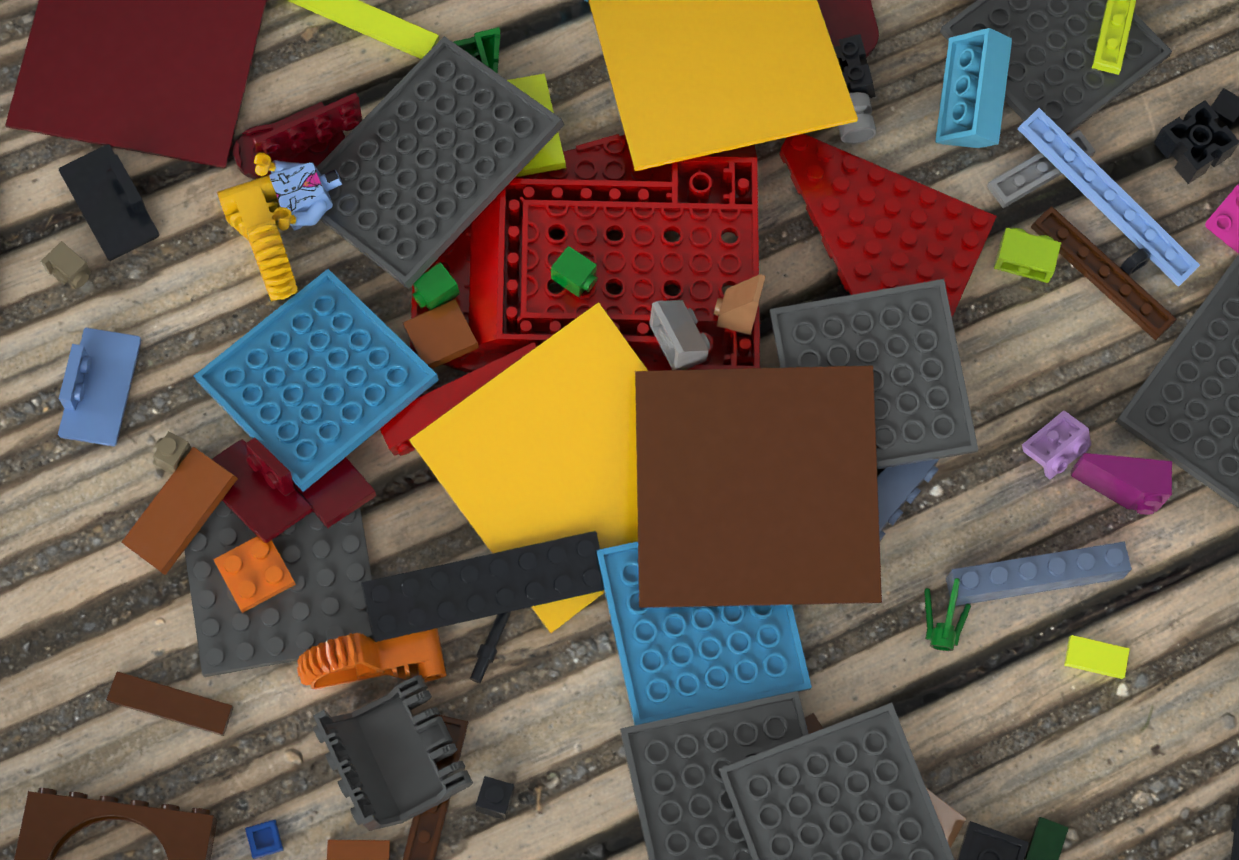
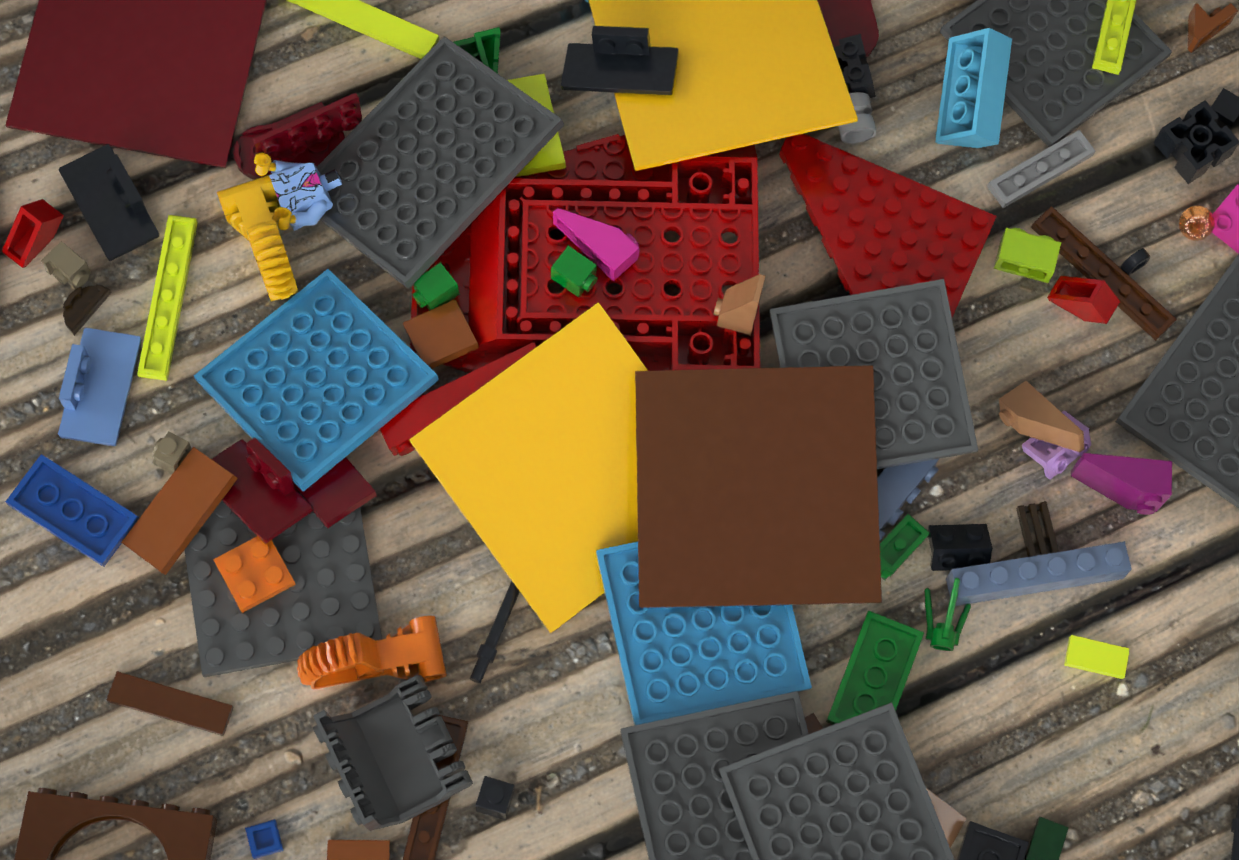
(31, 231): none -> red slope
(72, 510): none -> blue plate
(82, 305): none -> dark brown tile
(167, 298): none -> neon yellow tile
(482, 586): black plate -> none
(600, 242): none -> dark pink slope
(620, 63): none -> black bracket
(678, 334): light grey slope -> none
(876, 667): none -> green plate
(900, 545): none -> green hinge
(959, 546): none -> black bracket
(1032, 509): none -> dark brown tile
(1038, 418): none -> medium nougat slope
(1085, 298): none -> red slope
(1108, 196): light blue plate -> none
(1196, 223): none -> clear orange piece
(1204, 26): none -> dark orange slope

